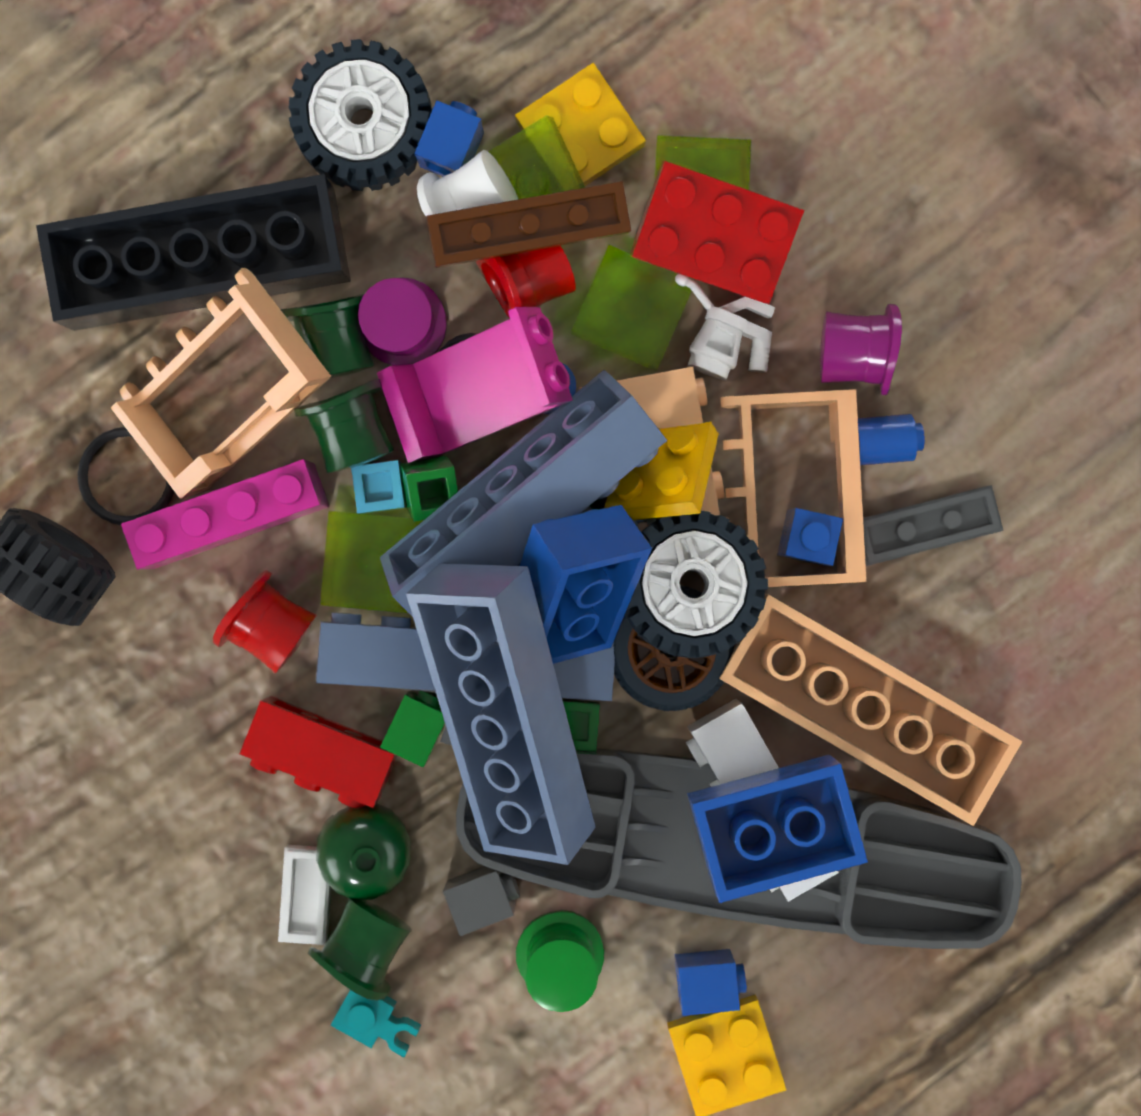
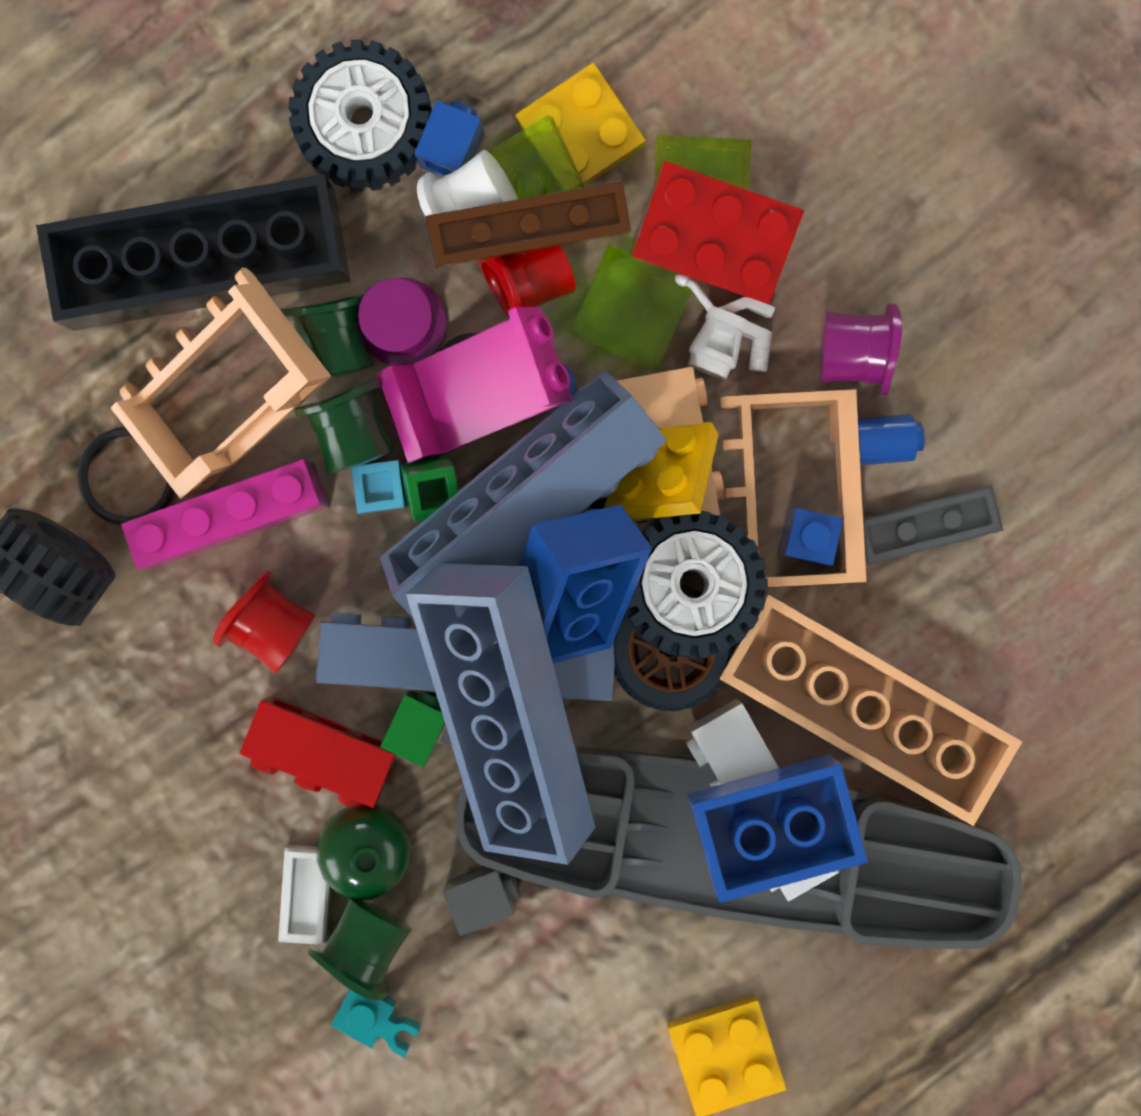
(352, 560): clear neon green plate -> none
(560, 959): green piece -> none
(583, 723): green plate -> none
(709, 982): blue brick -> none

